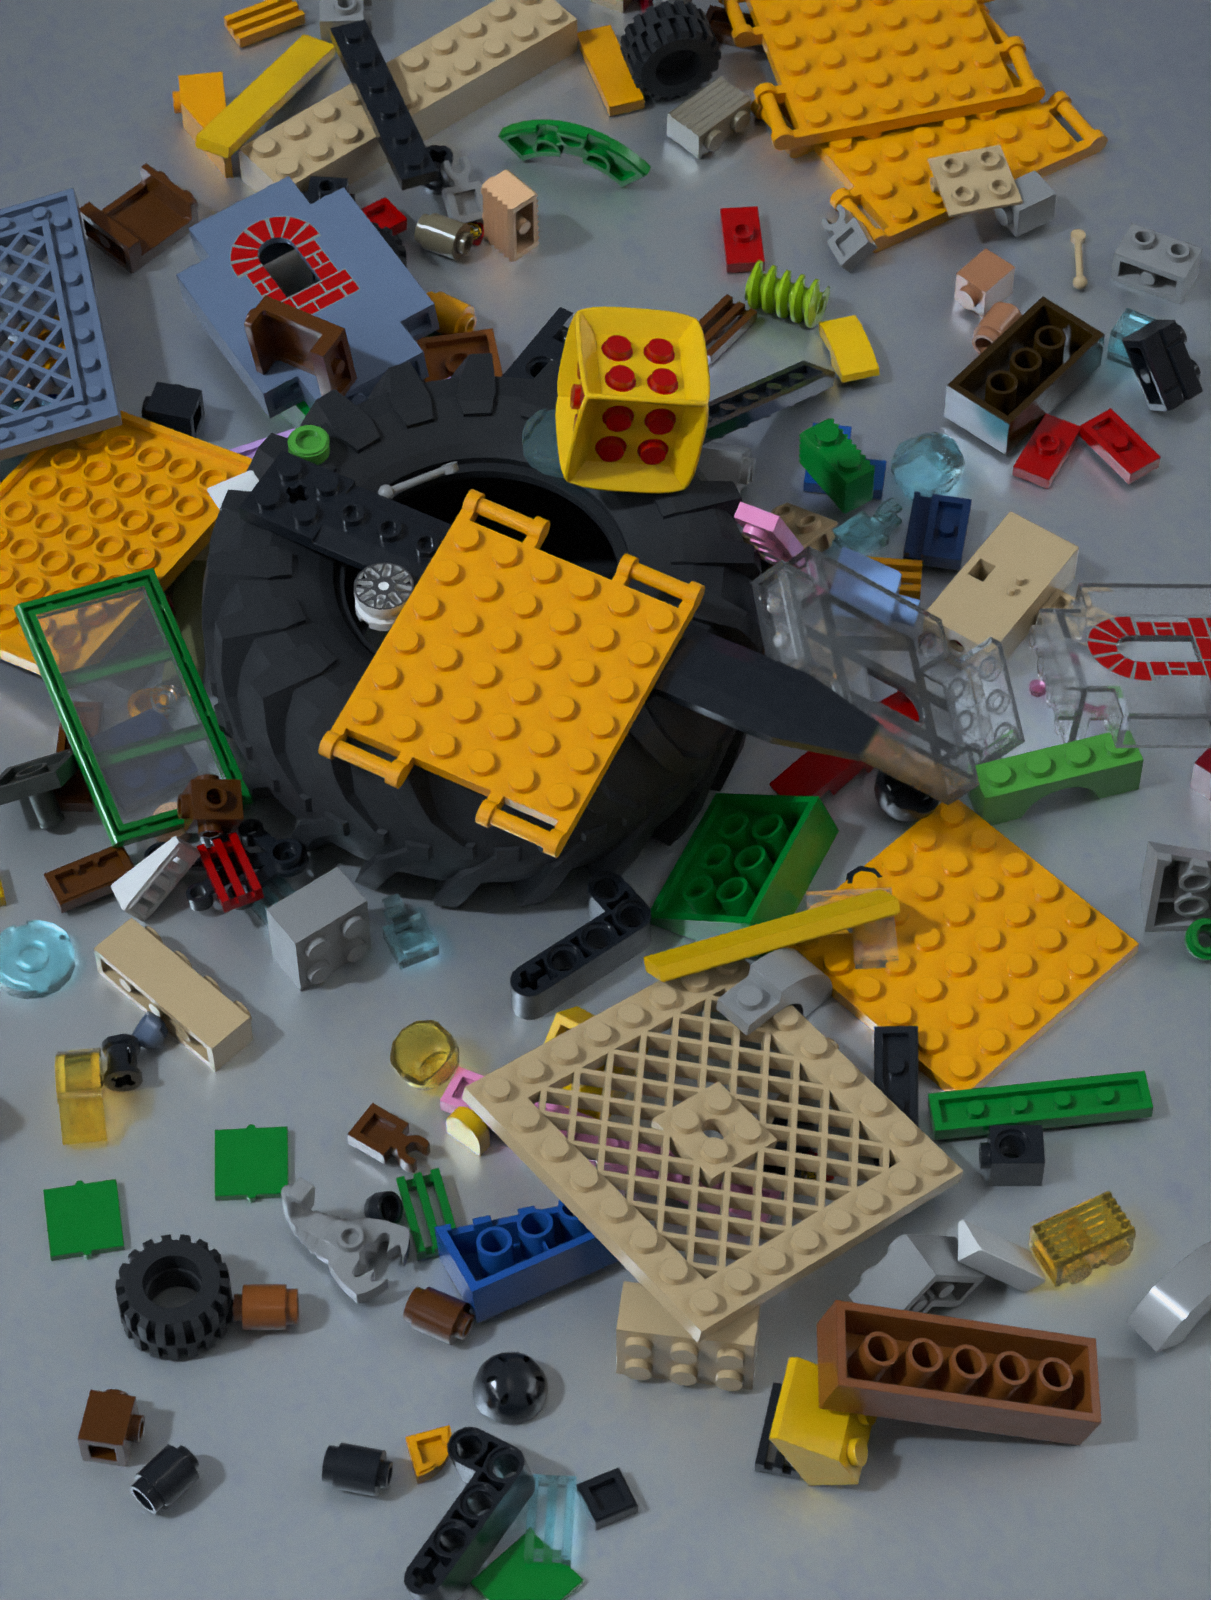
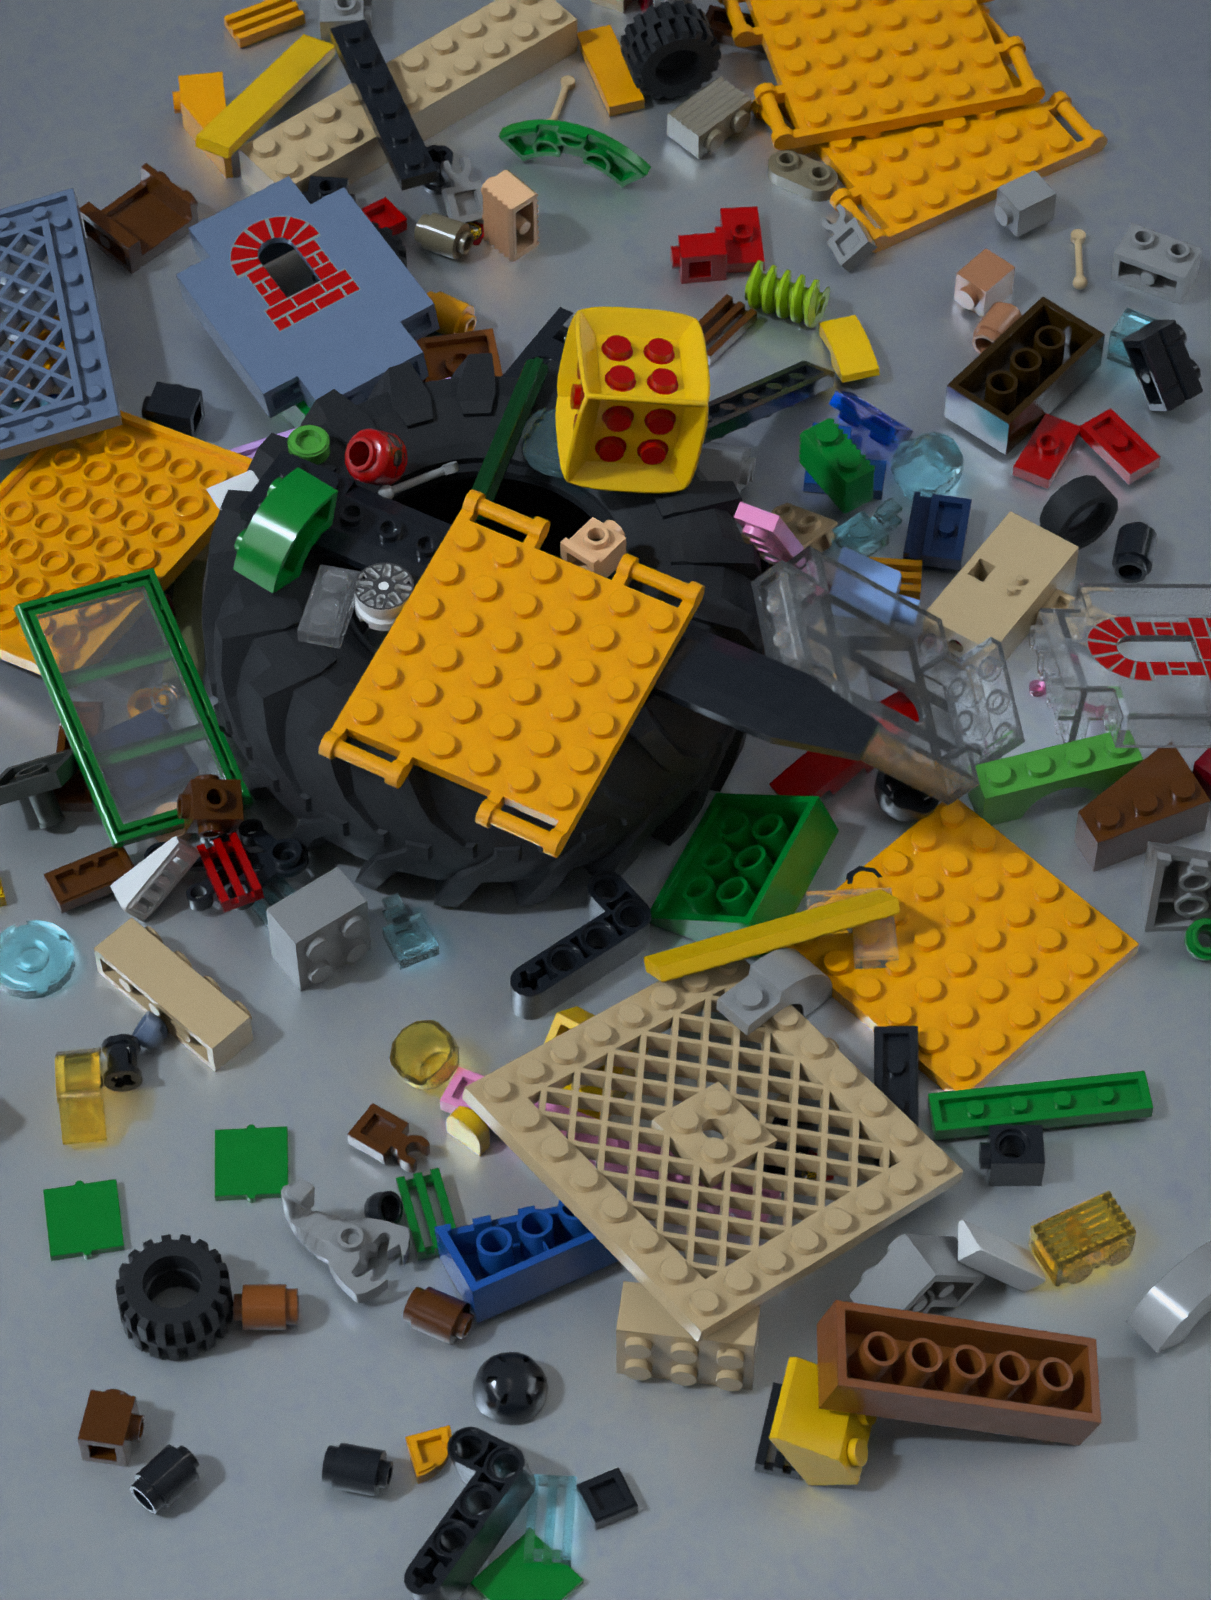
(284, 529): none -> green brick
(302, 341): reddish brown panel -> none
(328, 607): none -> clear plate
(376, 457): none -> red head
(510, 429): none -> dark green axle
(567, 84): none -> tan hinge
(595, 547): none -> light nougat brick
(700, 257): none -> red brick
(802, 175): none -> dark tan plate
(858, 411): none -> clear blue plate
(974, 181): tan hinge -> none
(1080, 511): none -> black tyre
(1134, 552): none -> black brick
(1149, 803): none -> reddish brown wedge

